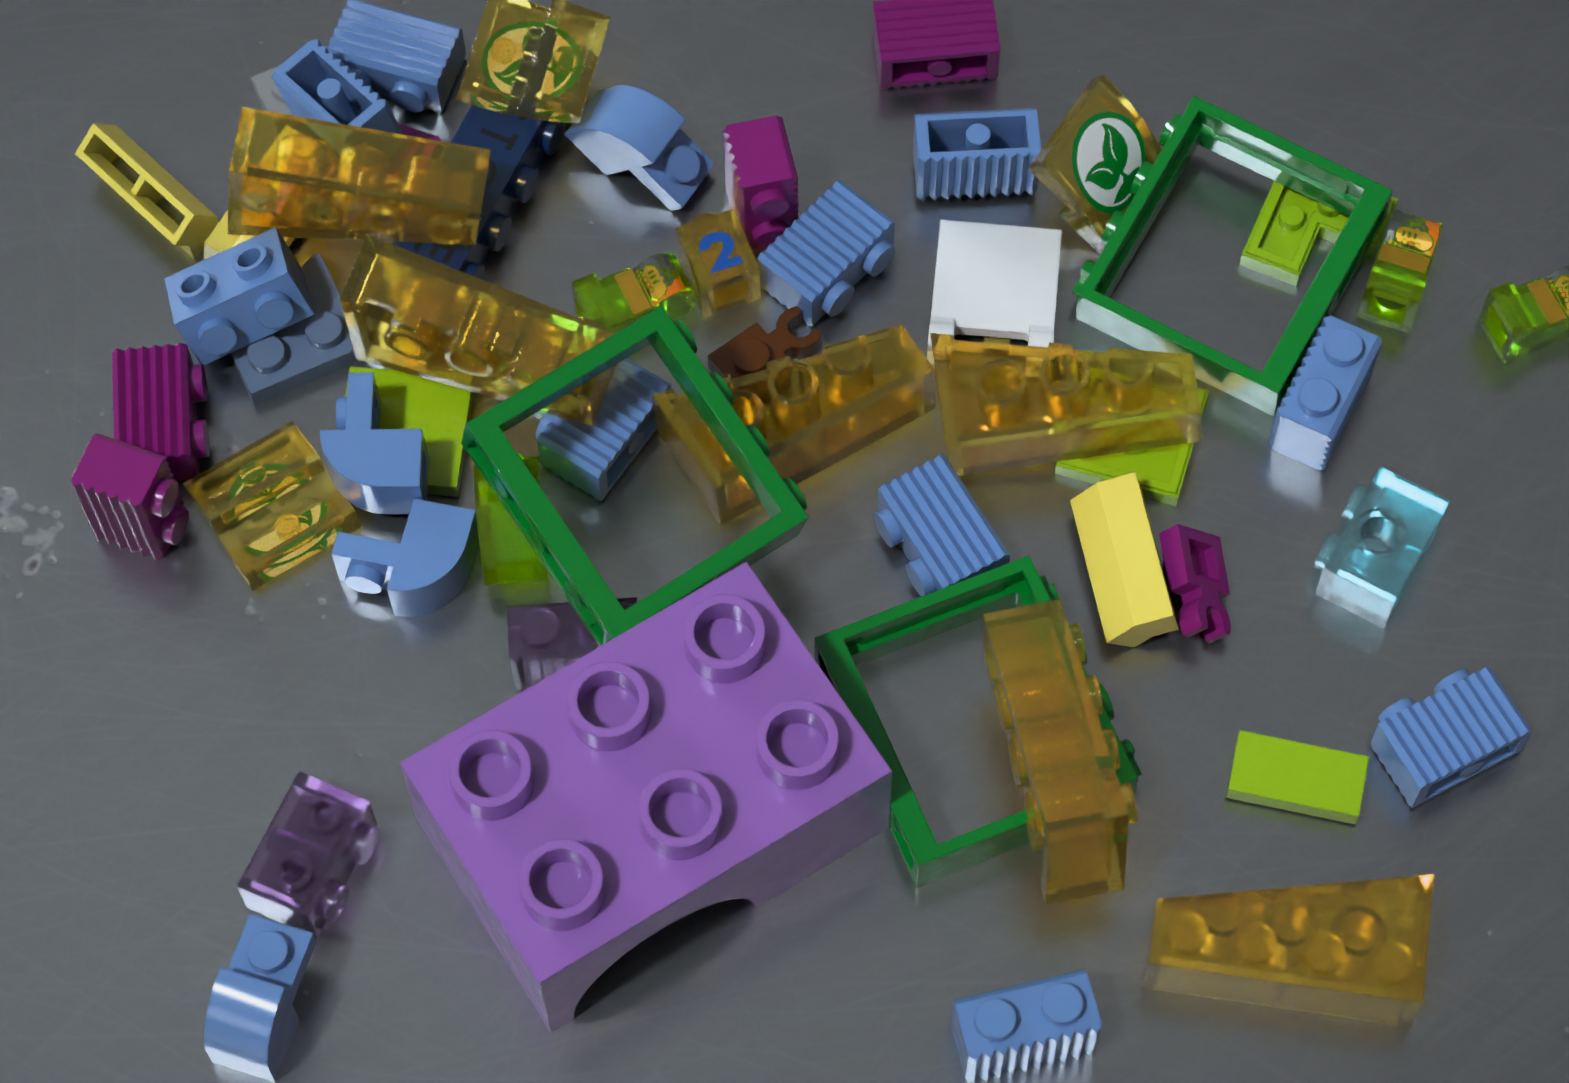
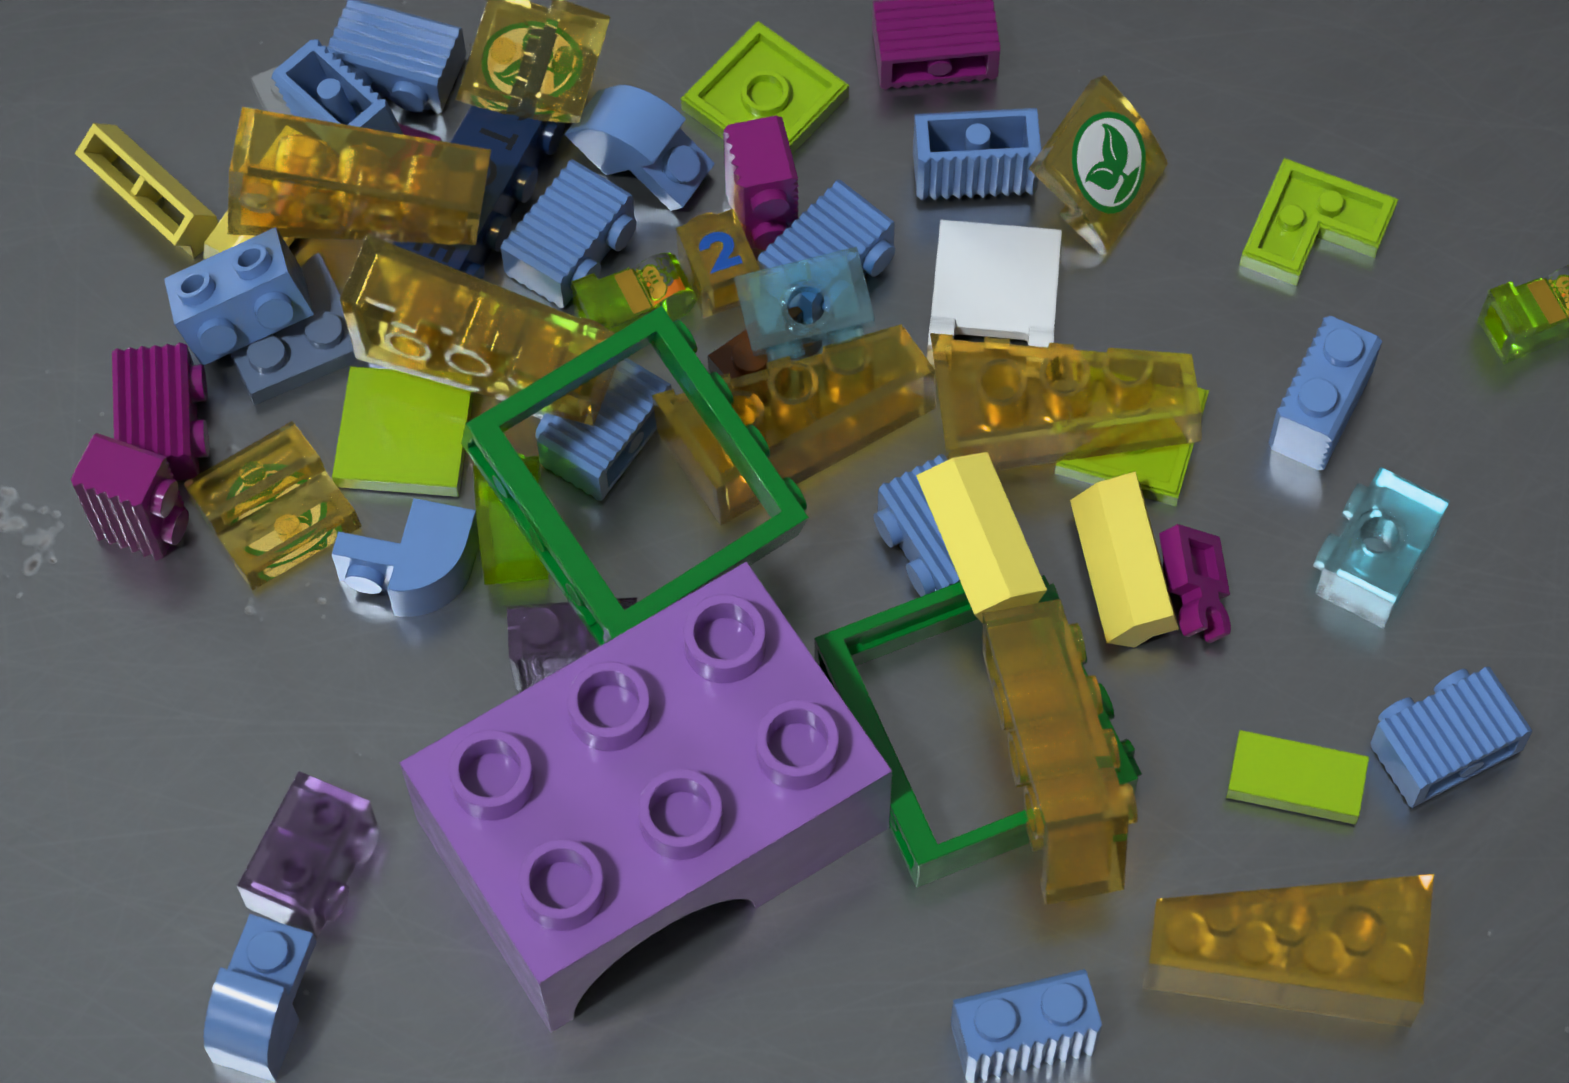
(370, 464): medium blue brick -> none
(568, 233): none -> medium blue brick
(765, 79): none -> lime tile
(767, 298): none -> clear light blue brick
(981, 534): none -> light yellow piece
(1276, 159): green window -> none
(1401, 270): clear neon green leg -> none

